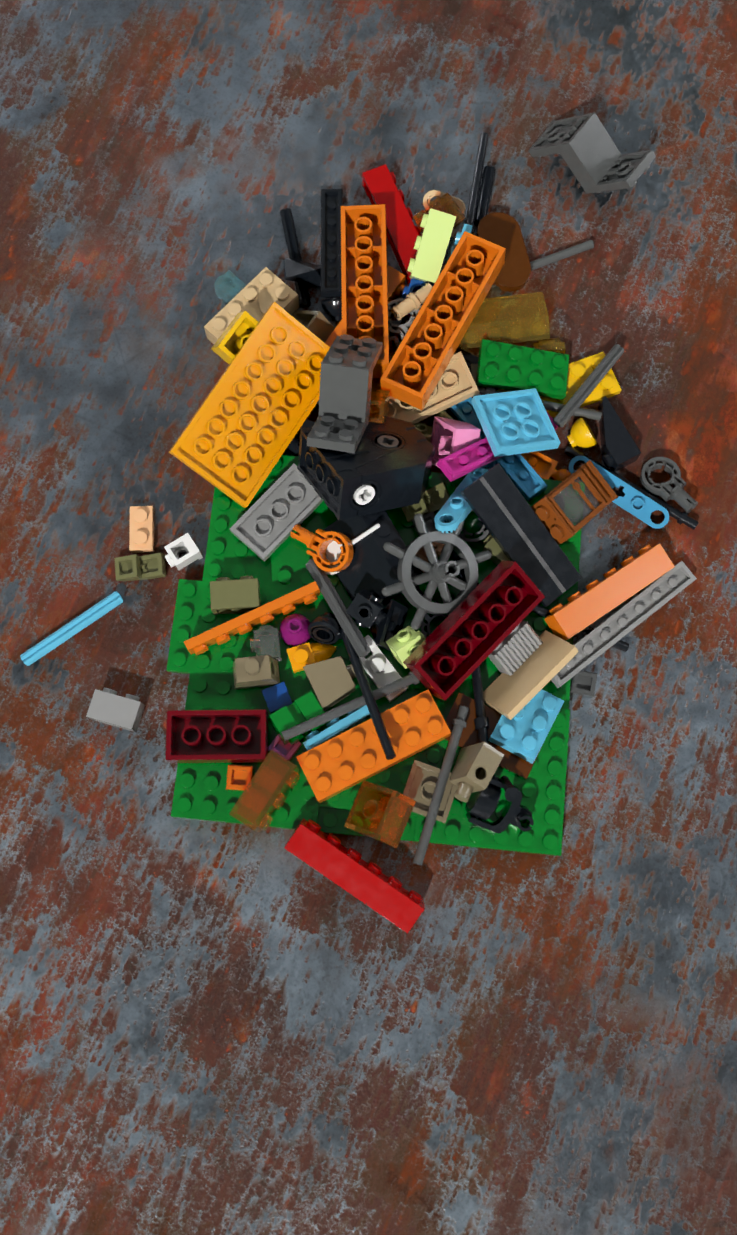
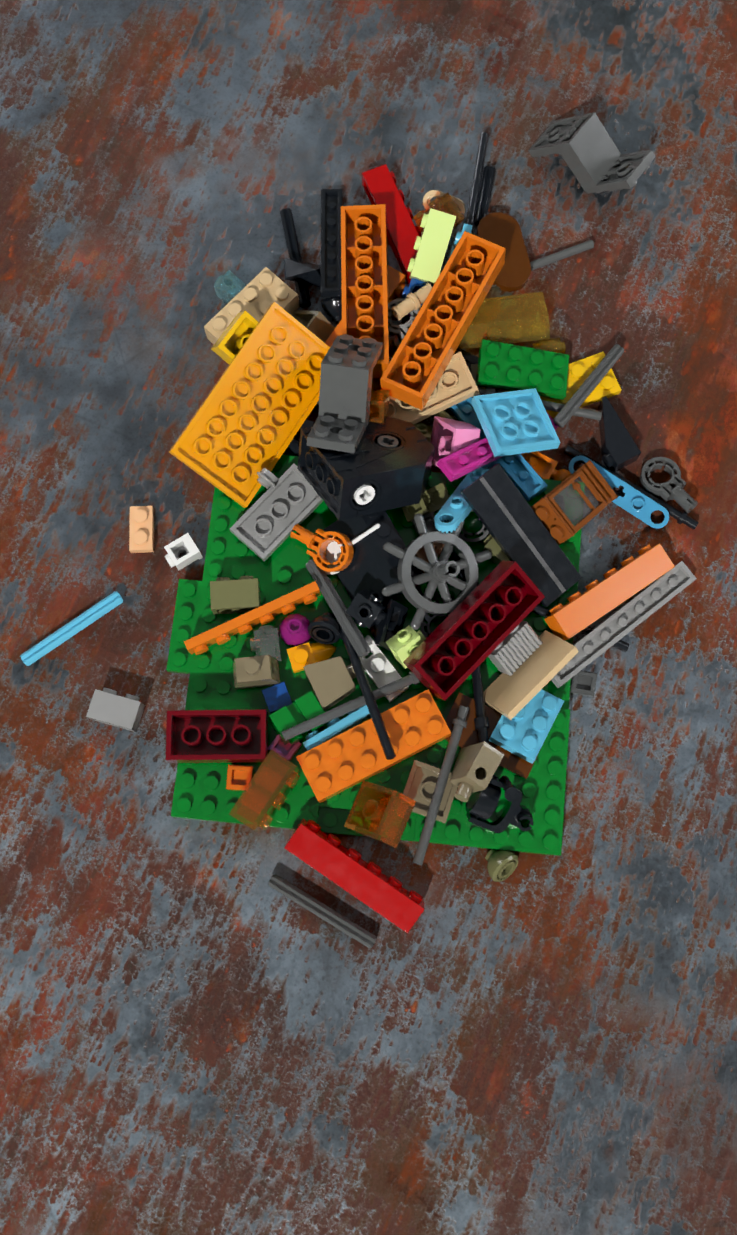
(140, 567): olive slope -> none
(267, 478): none -> light grey plate
(322, 911): none -> dark grey axle
(501, 864): none -> olive brick
(581, 435): yellow brick -> none

